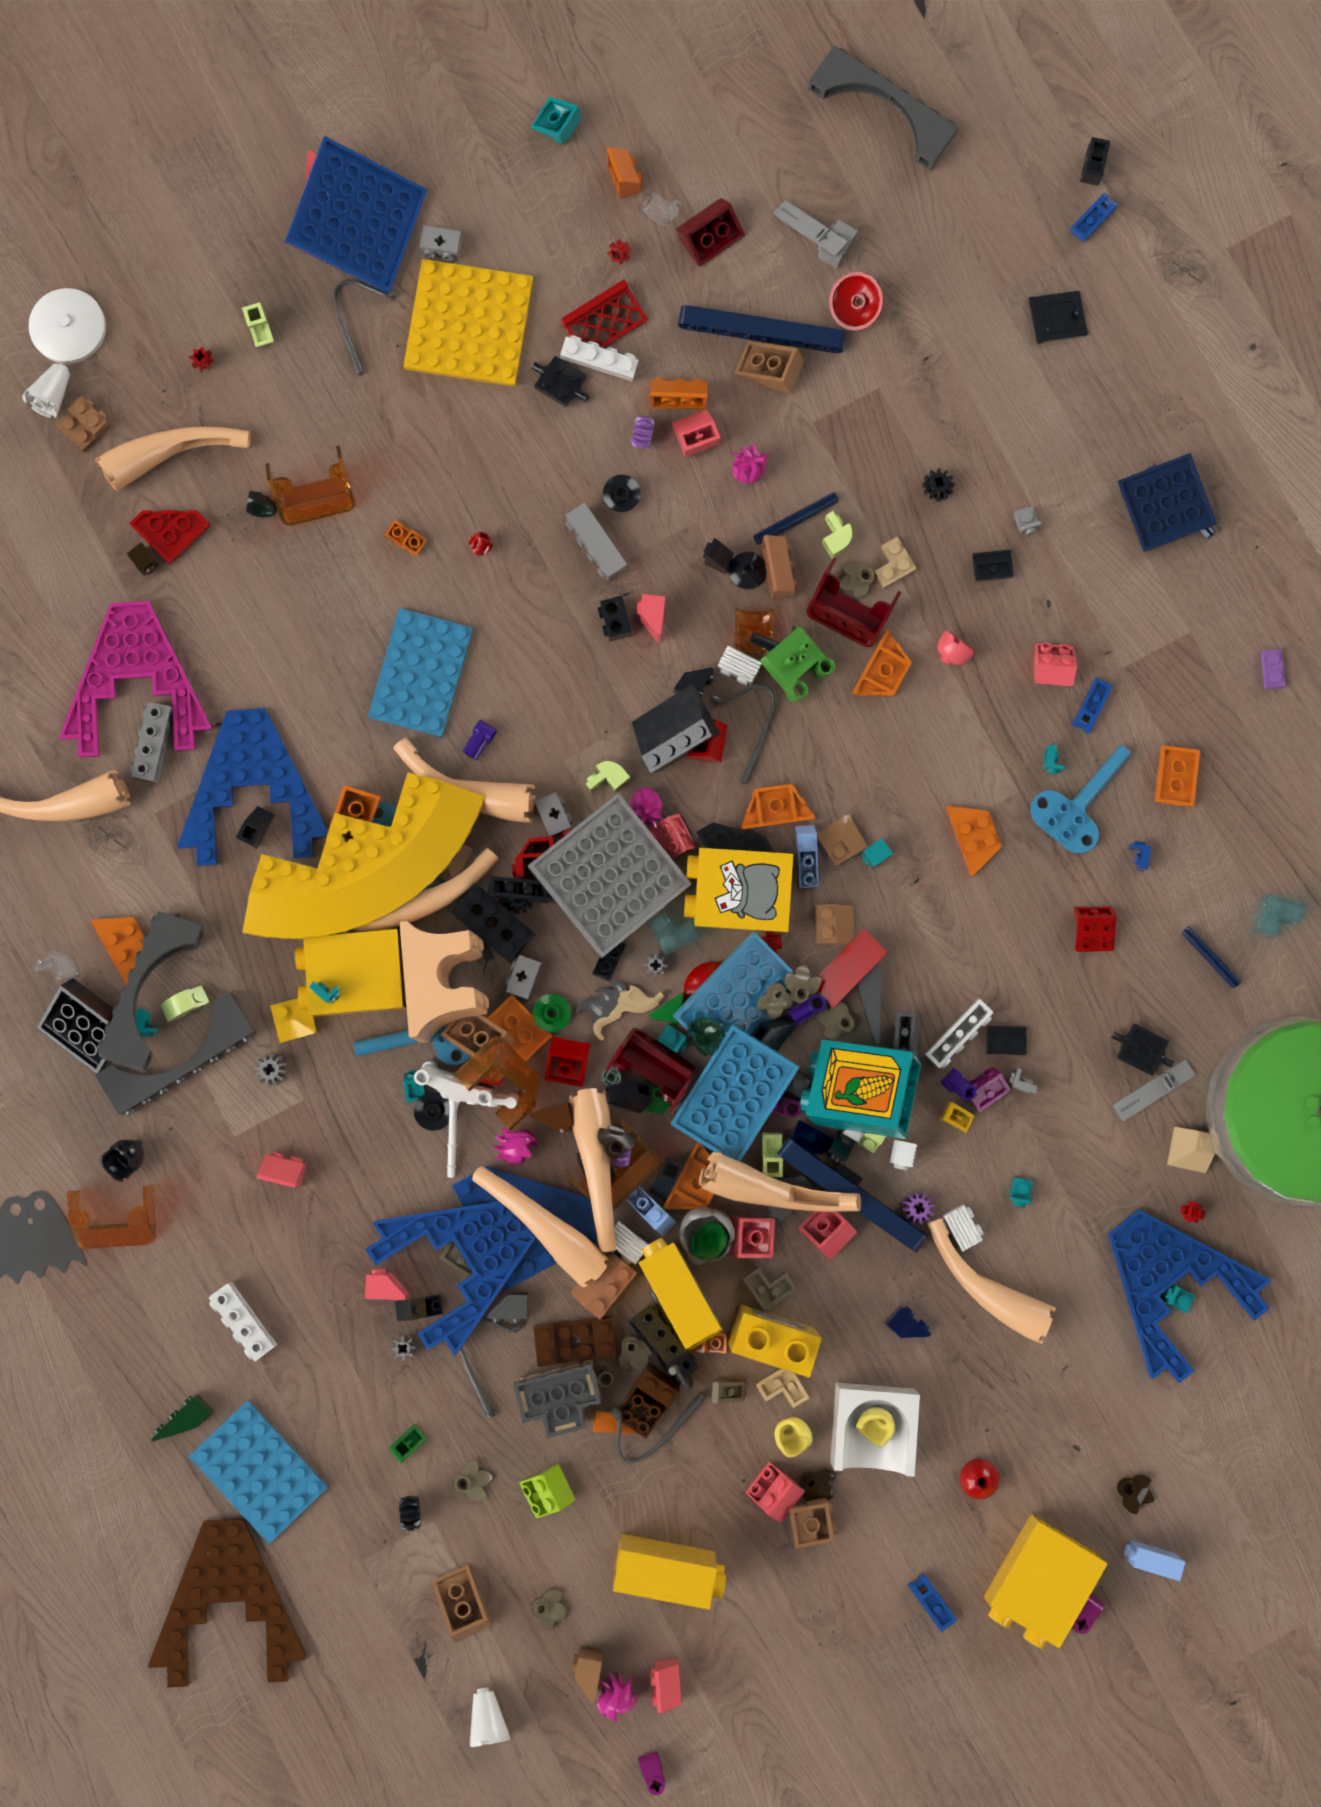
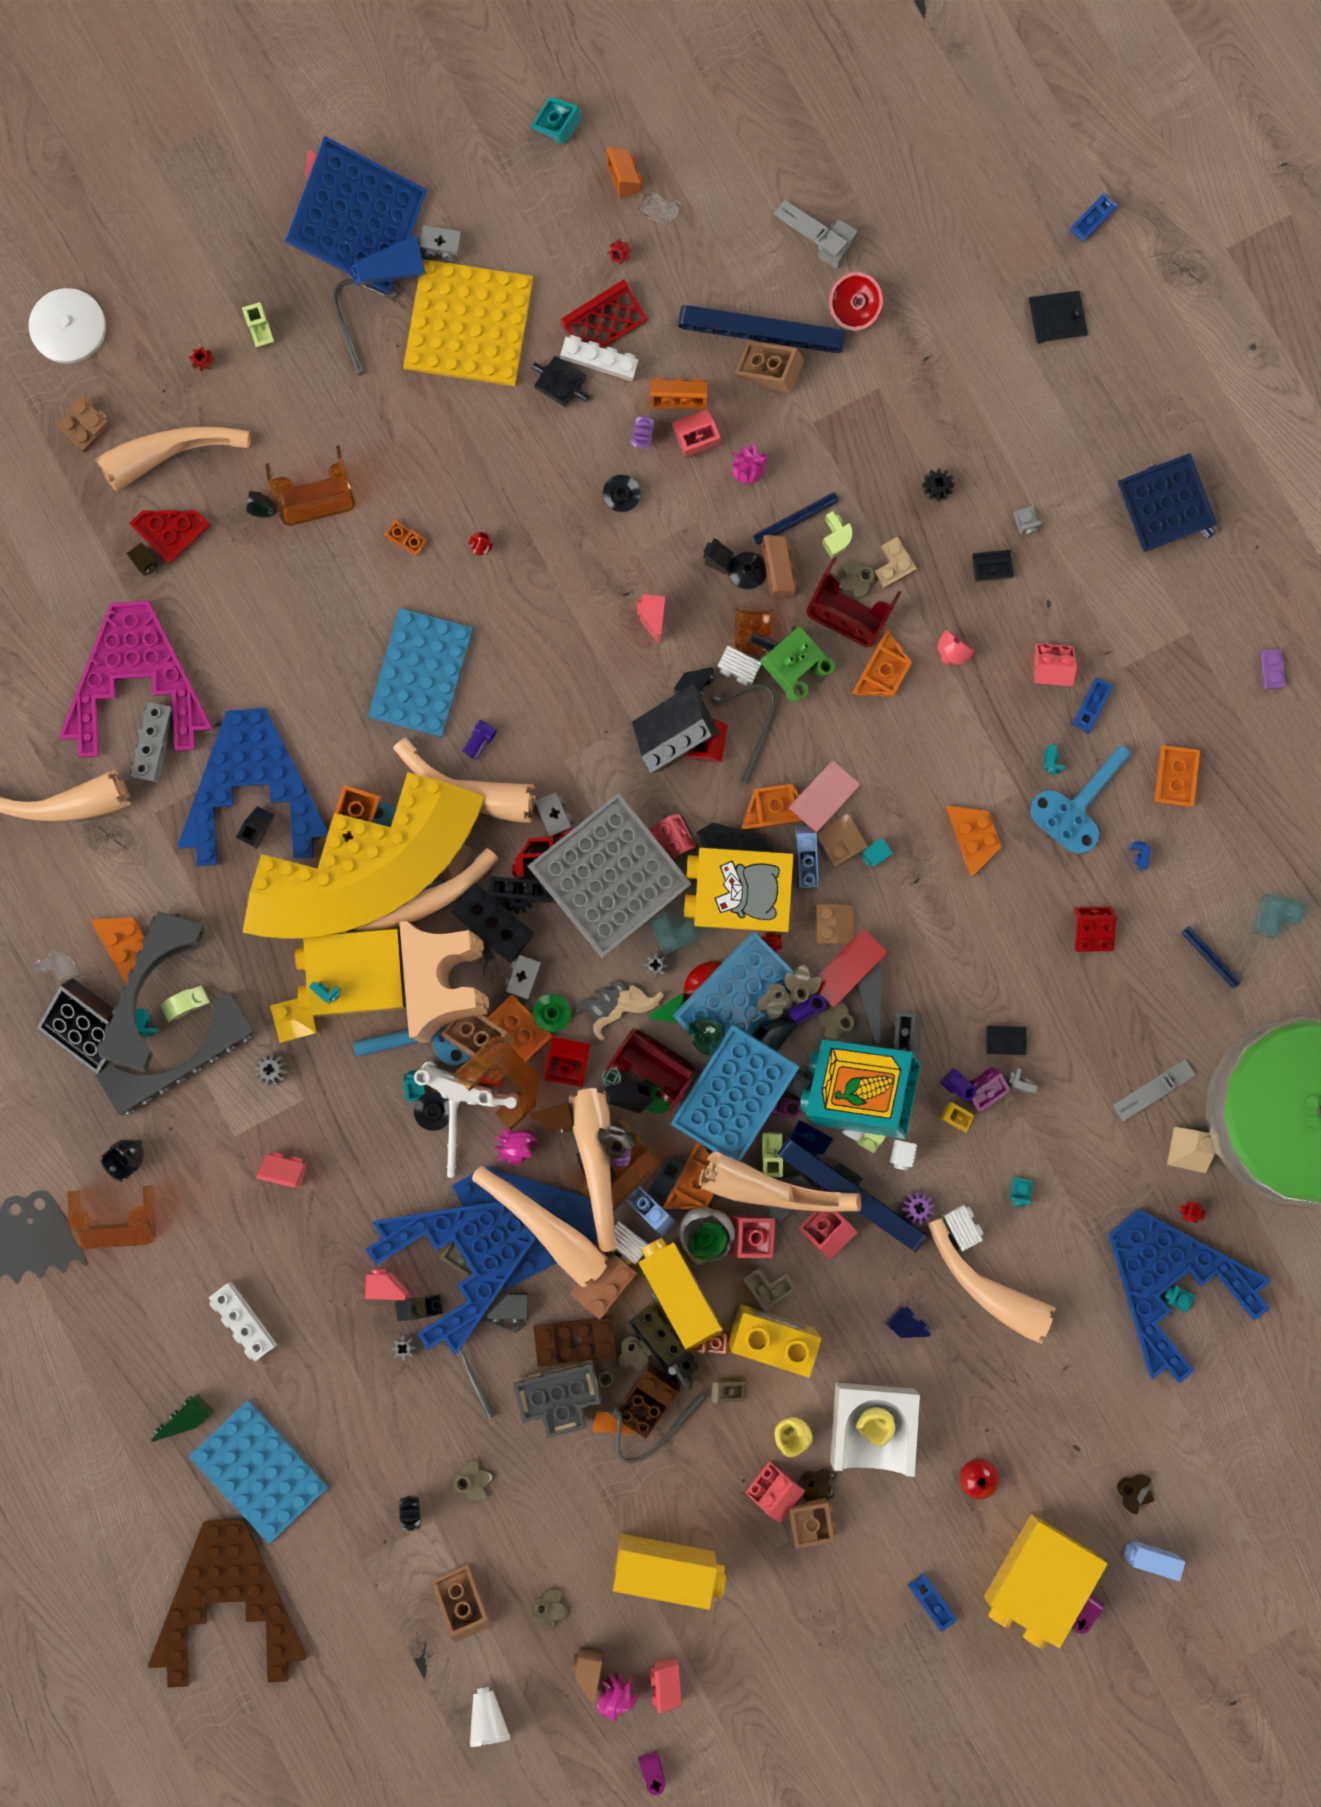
(48, 391): white cone -> none
(391, 264): none -> blue slope
(407, 1443): green slope -> none
(547, 1491): lime slope -> none
(596, 542): light grey brick -> none
(606, 965): black slope -> none
(609, 772): yellowish green brick -> none
(619, 617): black brick -> none
(647, 806): dark pink hair -> none
(672, 1039): teal bracket -> none
(710, 231): dark red slope -> none
(783, 1381): tan plate -> none
(824, 796): none -> piece
(840, 1147): black slope -> none
(846, 74): dark grey arch -> none
(958, 1033): white brick -> none
(1095, 161): black brick -> none
(1142, 1049): black plate -> none

